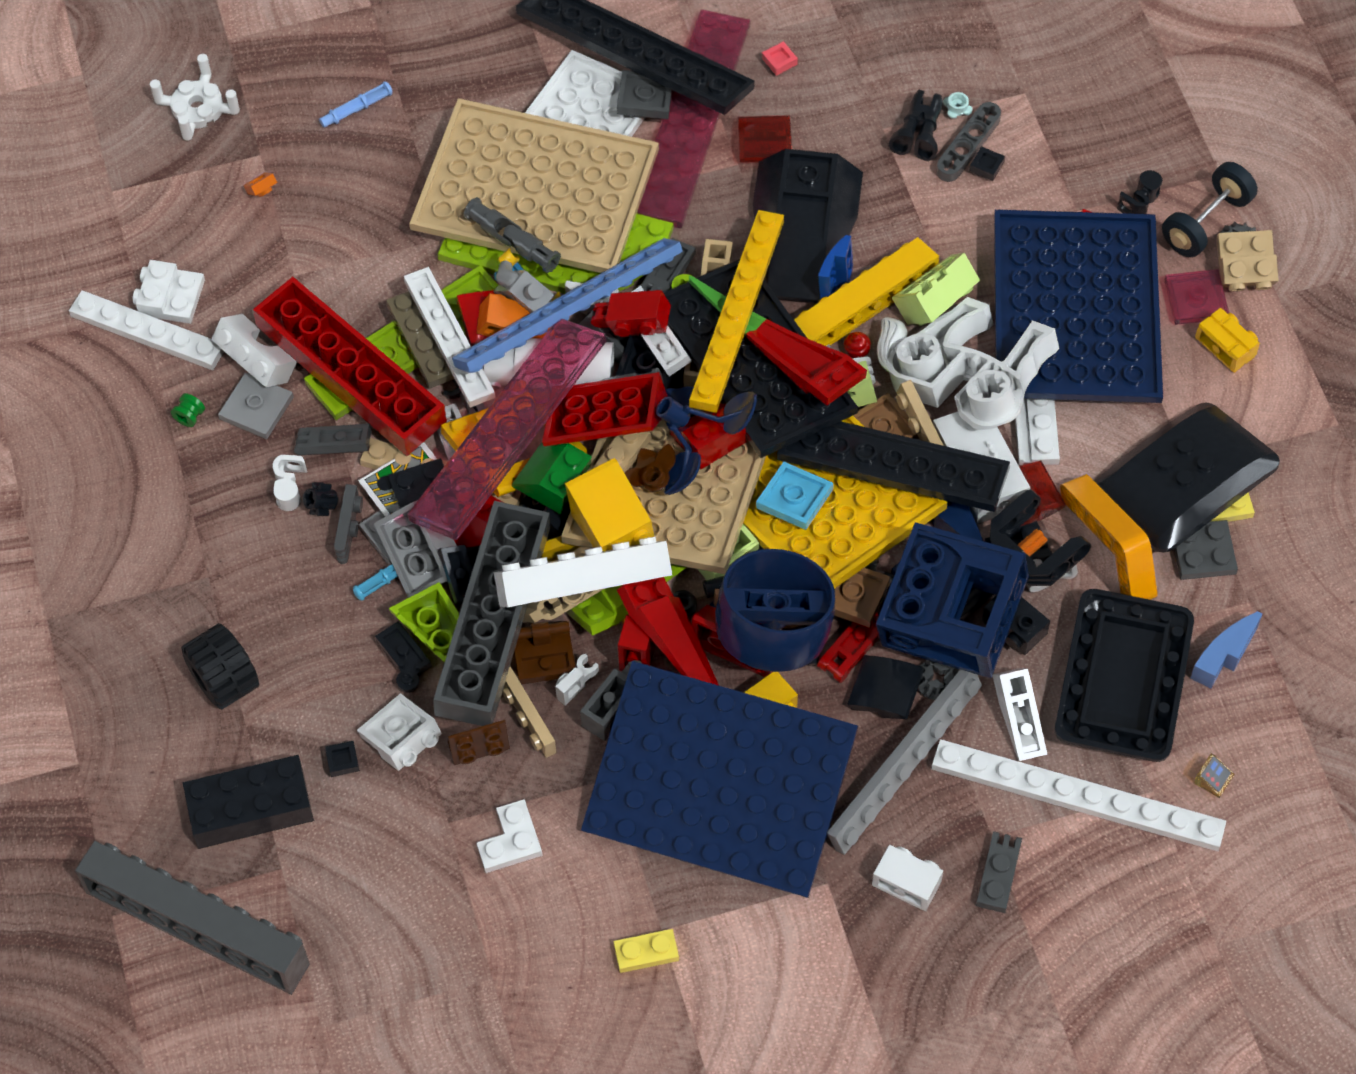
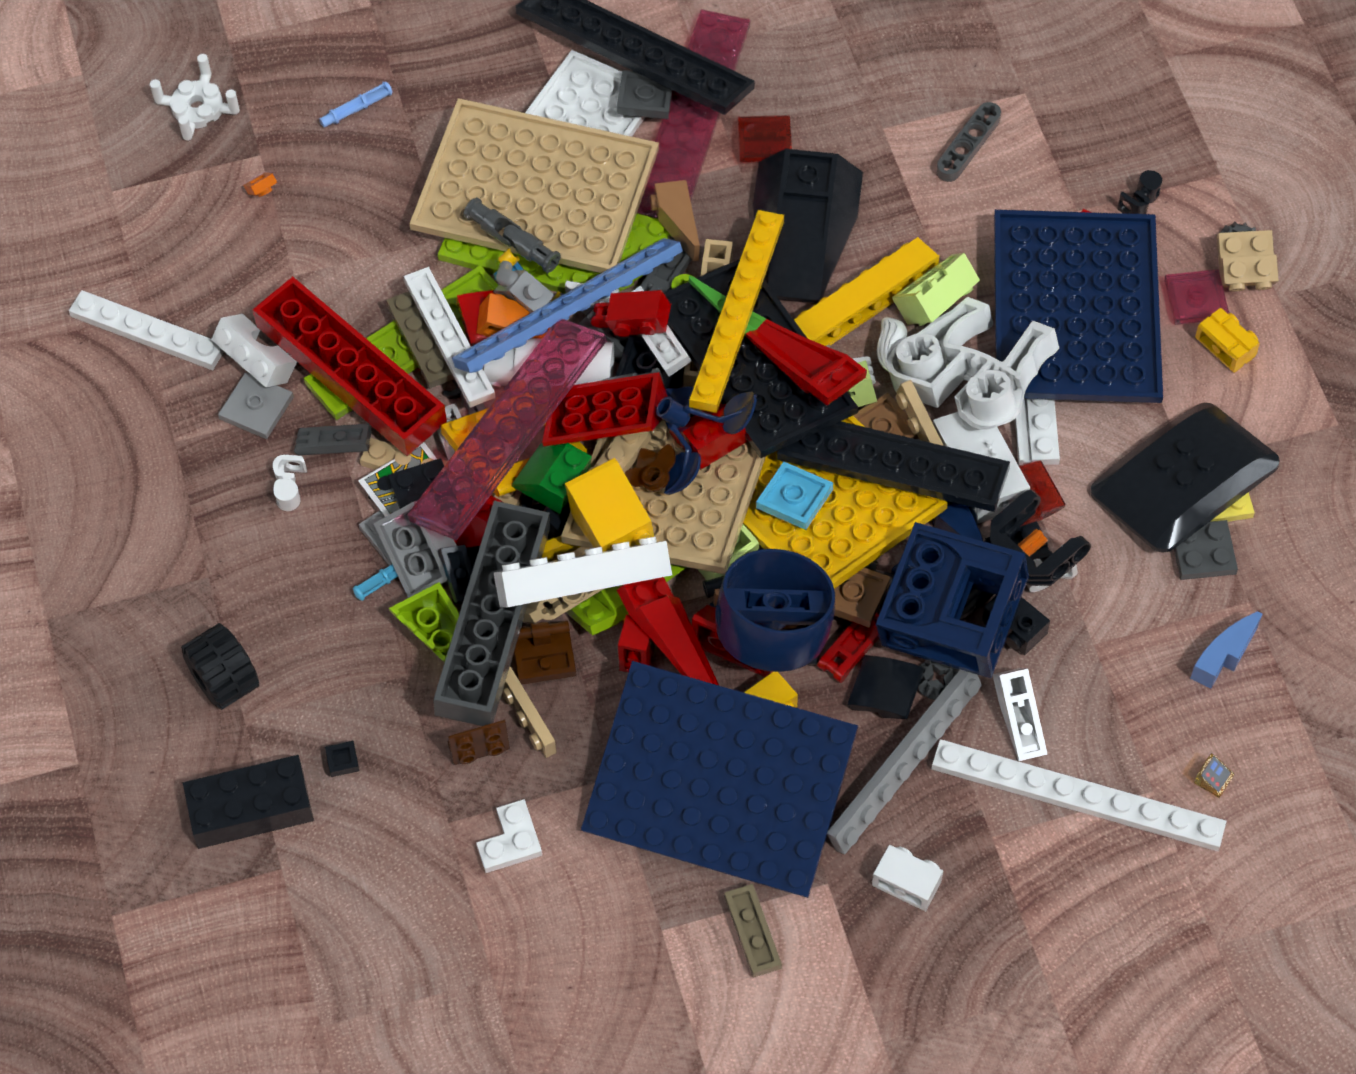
(168, 292): white plate -> none
(187, 410): green wheel -> none
(193, 916): dark grey brick -> none
(320, 499): black gear -> none
(347, 524): dark grey hinge -> none
(400, 732): white plate -> none
(405, 656): black hinge -> none
(571, 684): white plate -> none
(601, 708): dark grey brick -> none
(646, 950): light yellow plate -> none
(676, 214): none -> medium nougat slope
(689, 599): black plate -> none
(753, 930): none -> dark tan plate
(779, 58): coral plate -> none
(836, 267): blue slope -> none
(857, 344): red plate -> none
(921, 120): black piece -> none
(954, 100): light aqua plate -> none
(987, 163): black plate -> none
(998, 873): dark grey hinge -> none
(1116, 532): light orange beam -> none
(1124, 675): black wedge -> none
(1233, 185): black axle -> none

